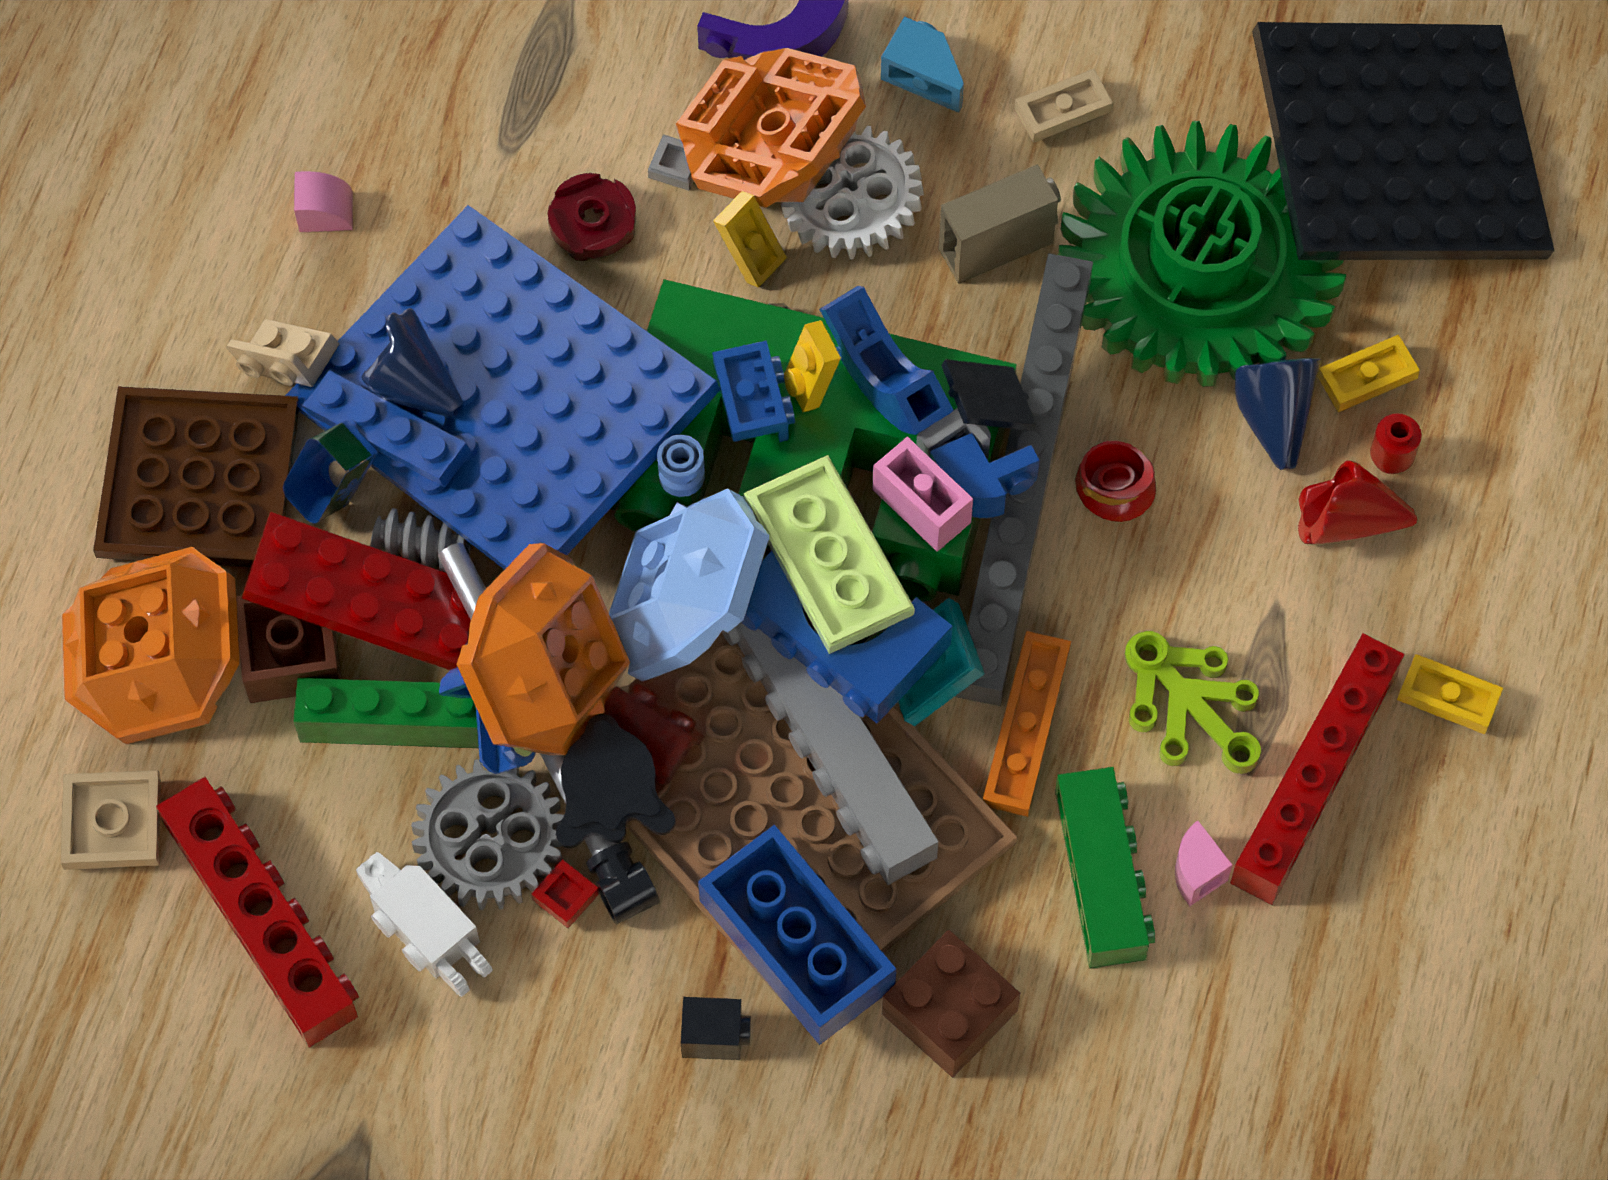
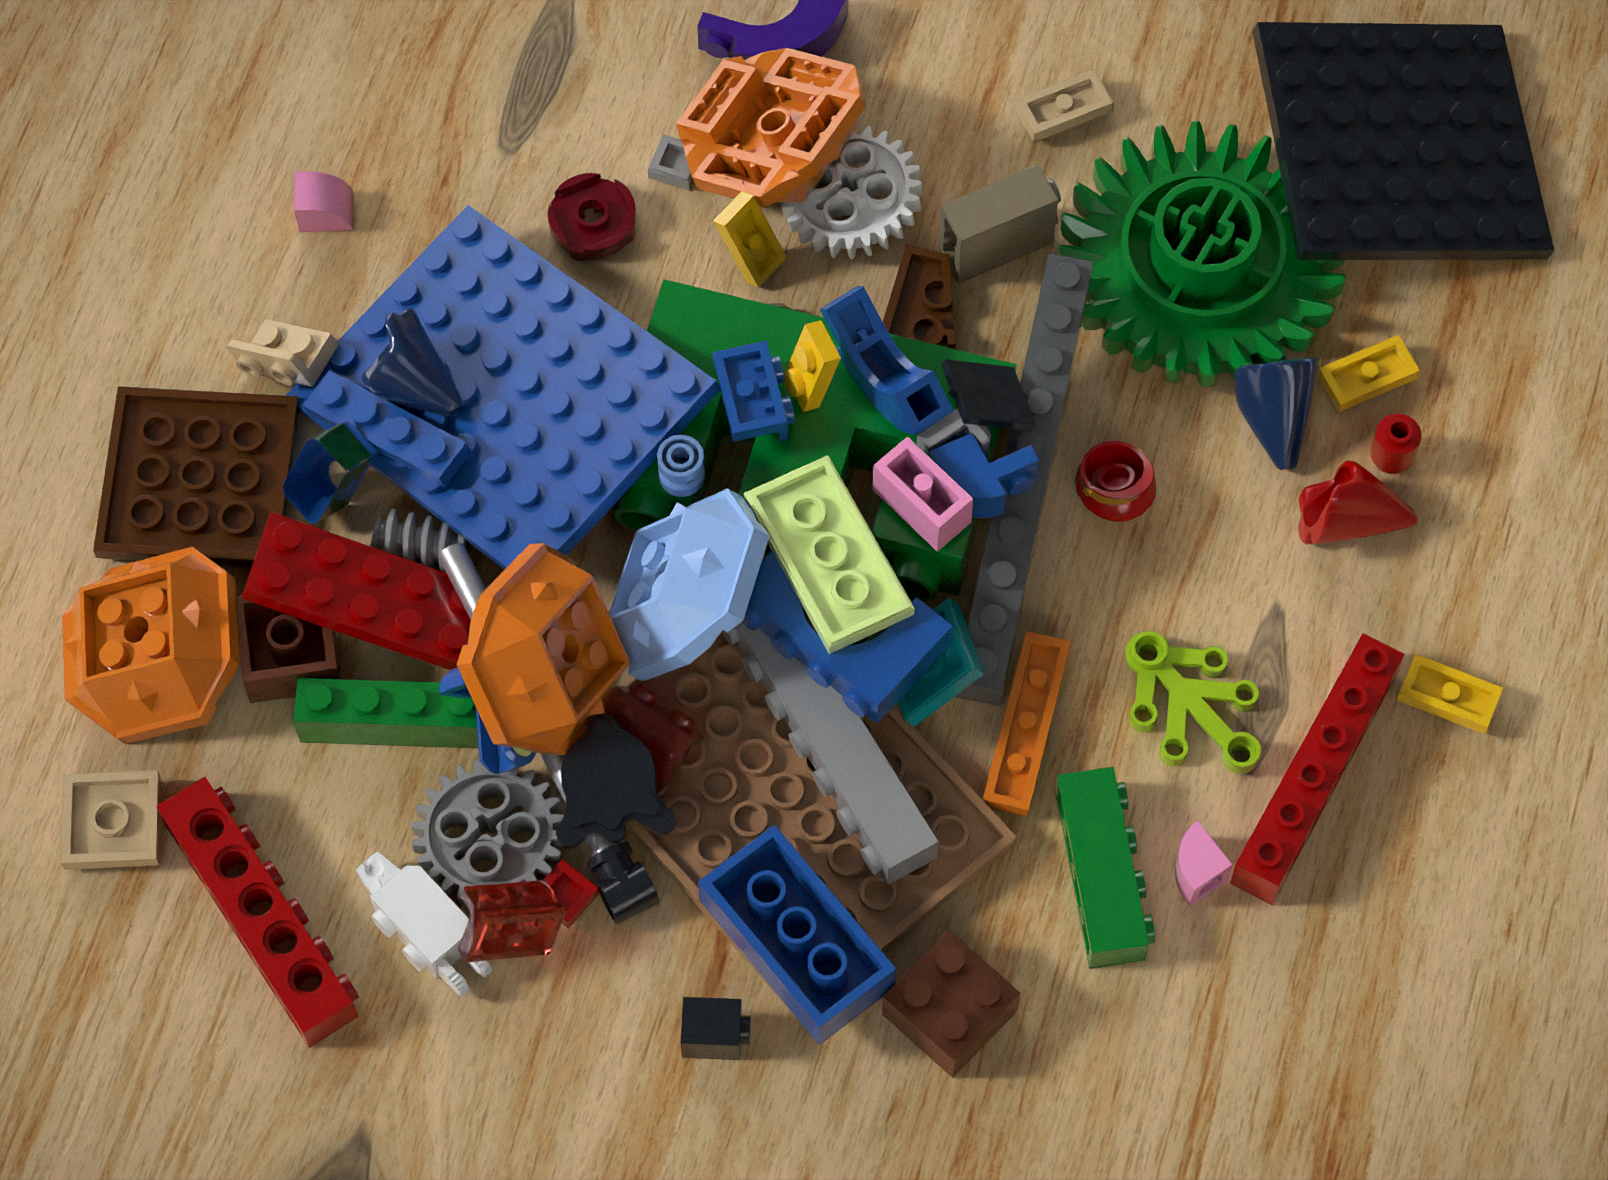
(510, 920): none -> clear red bracket
(922, 298): none -> reddish brown wing
(923, 64): dark azure slope -> none

